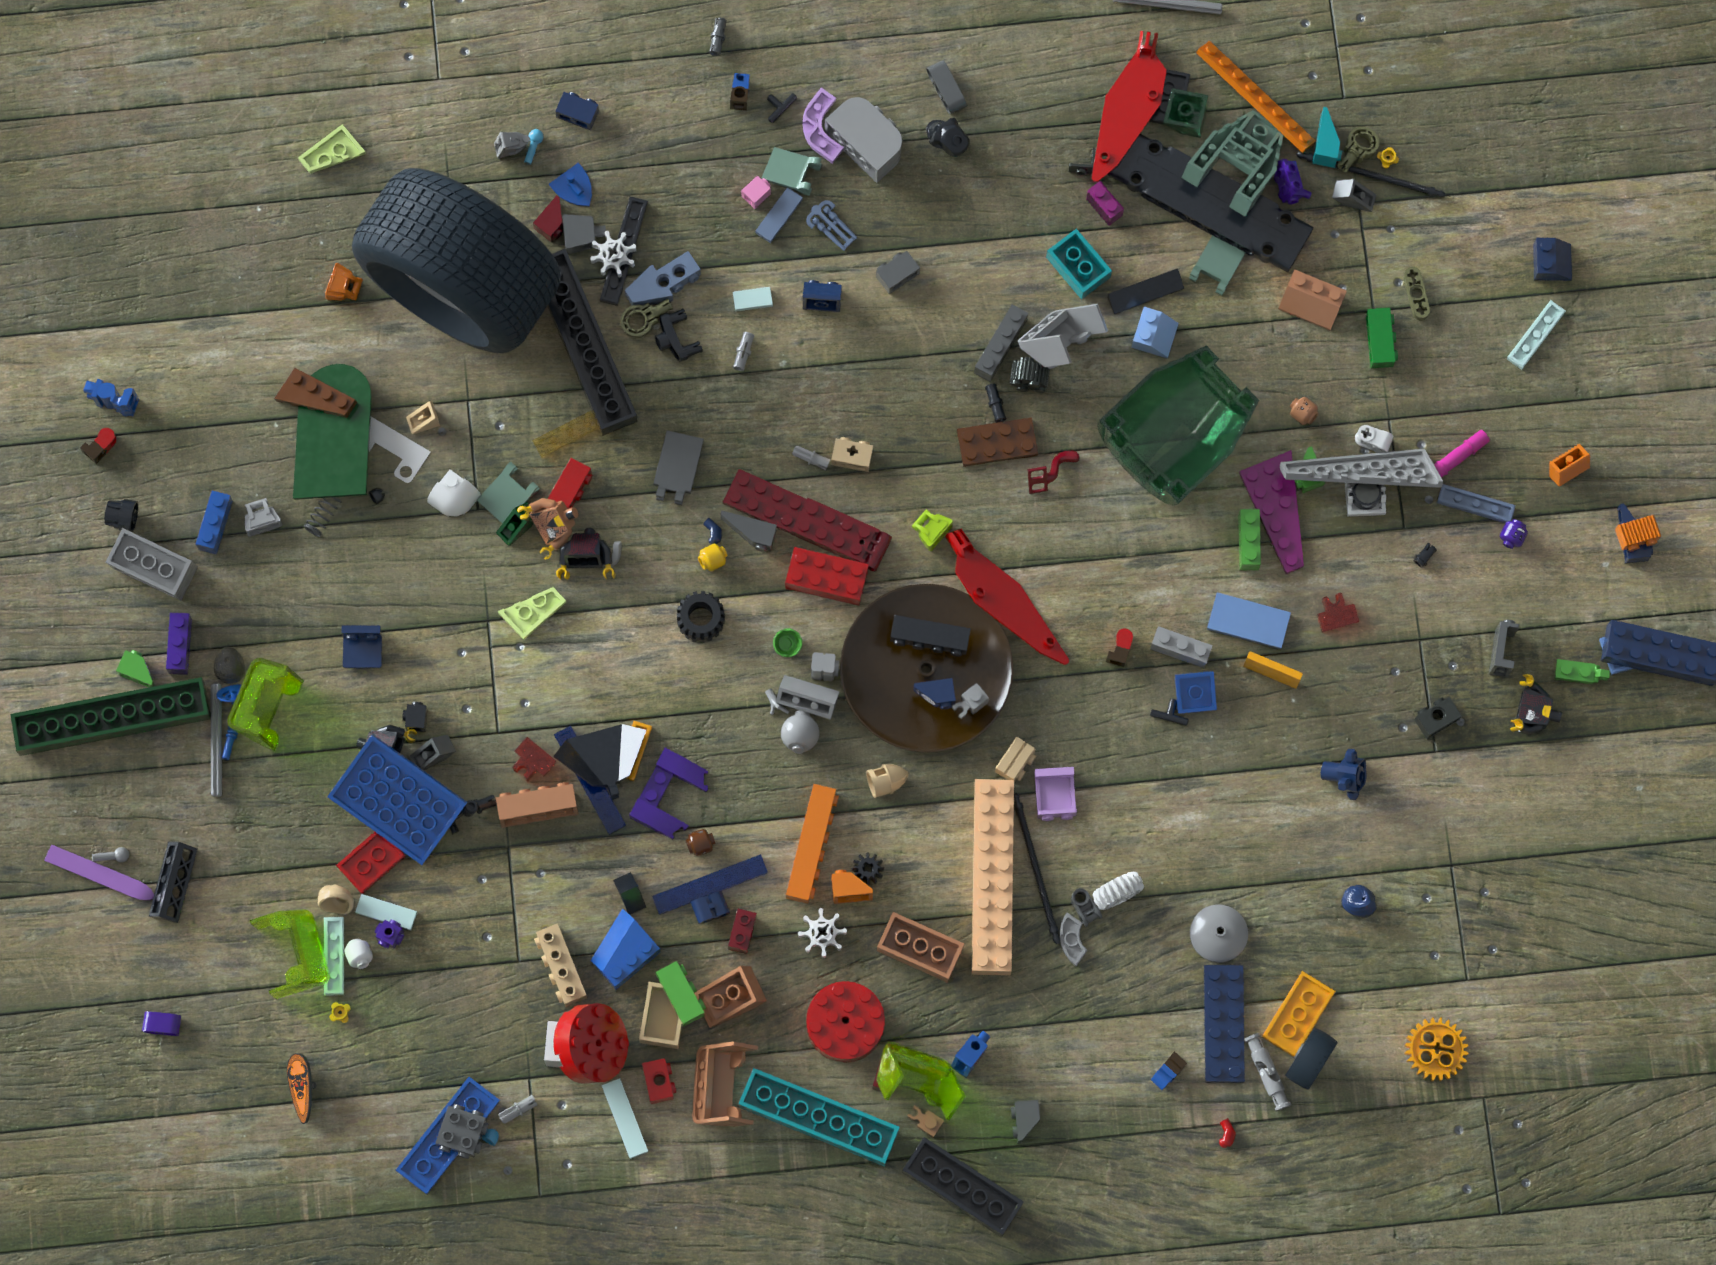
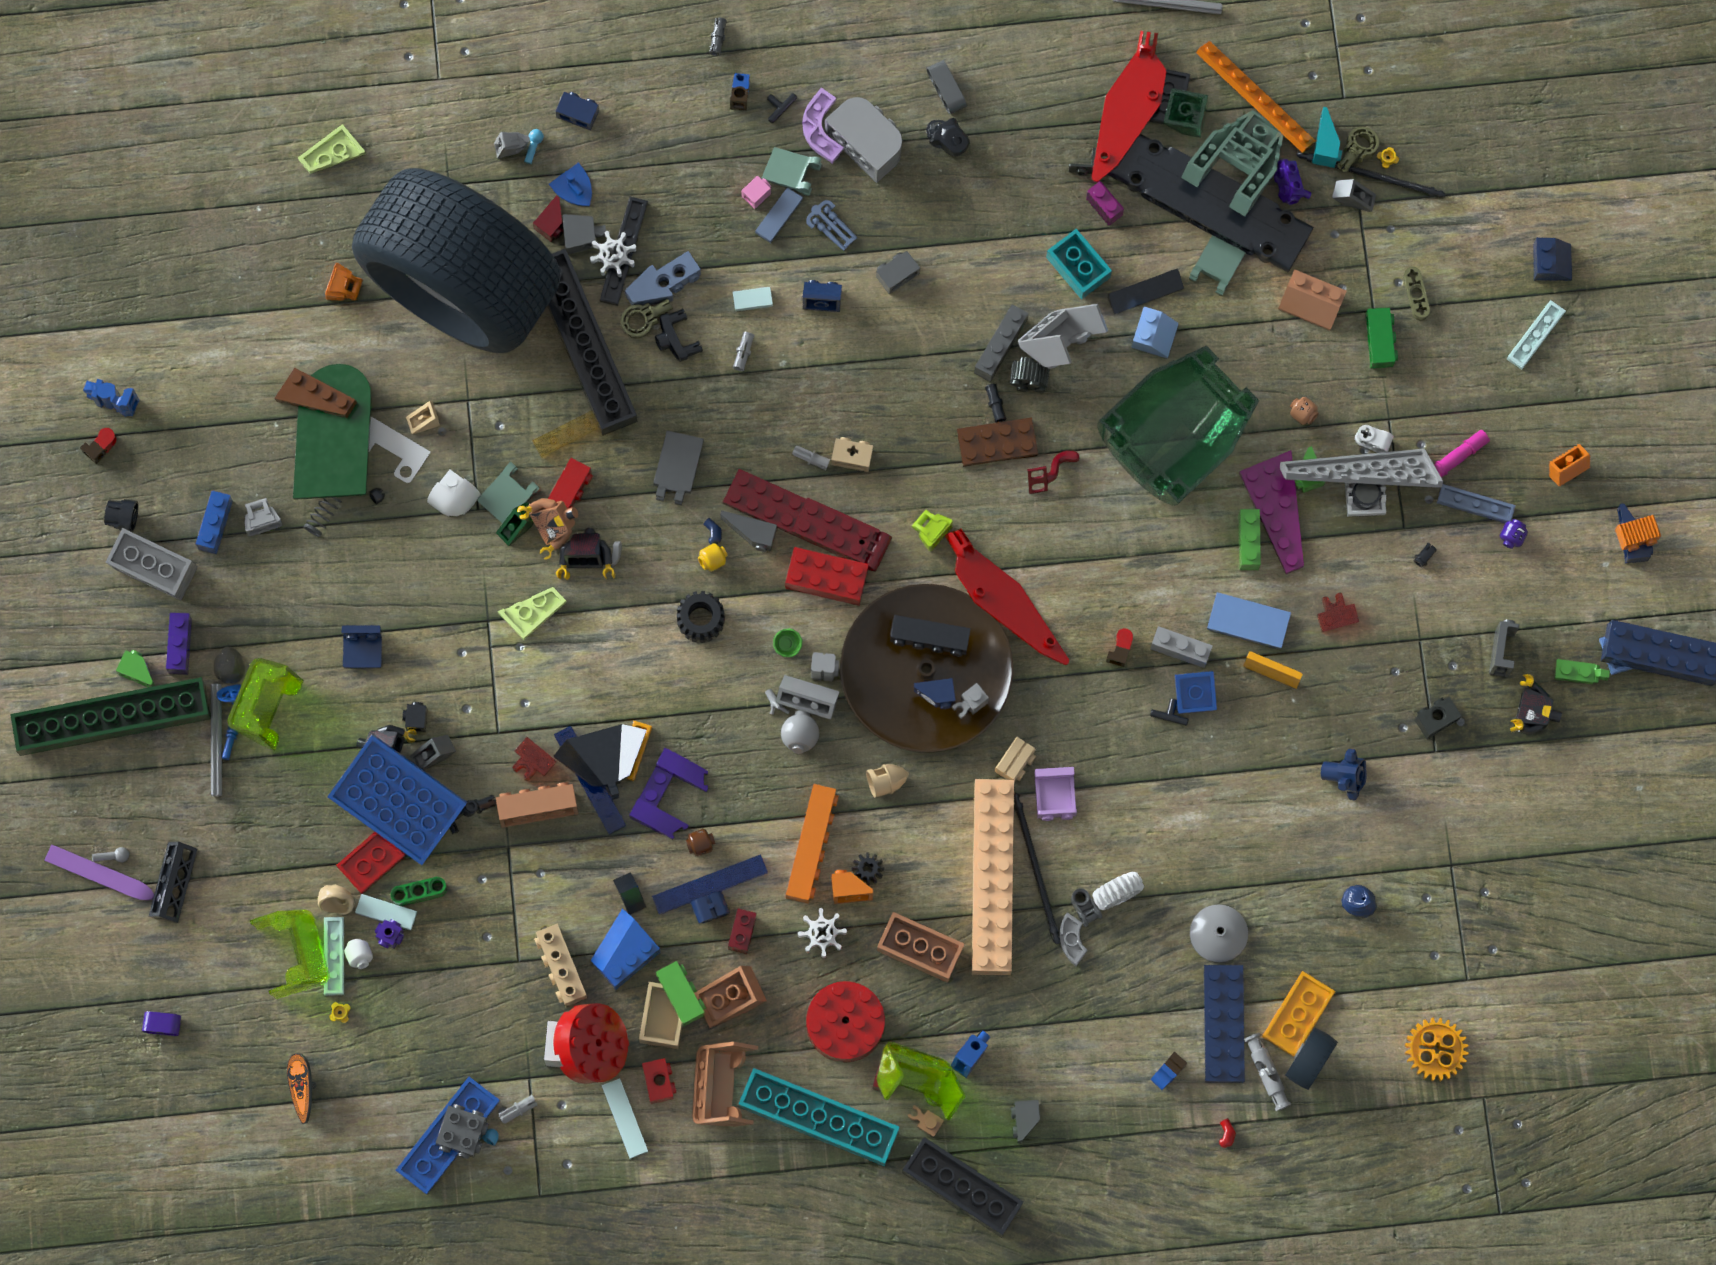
(427, 885): none -> green beam

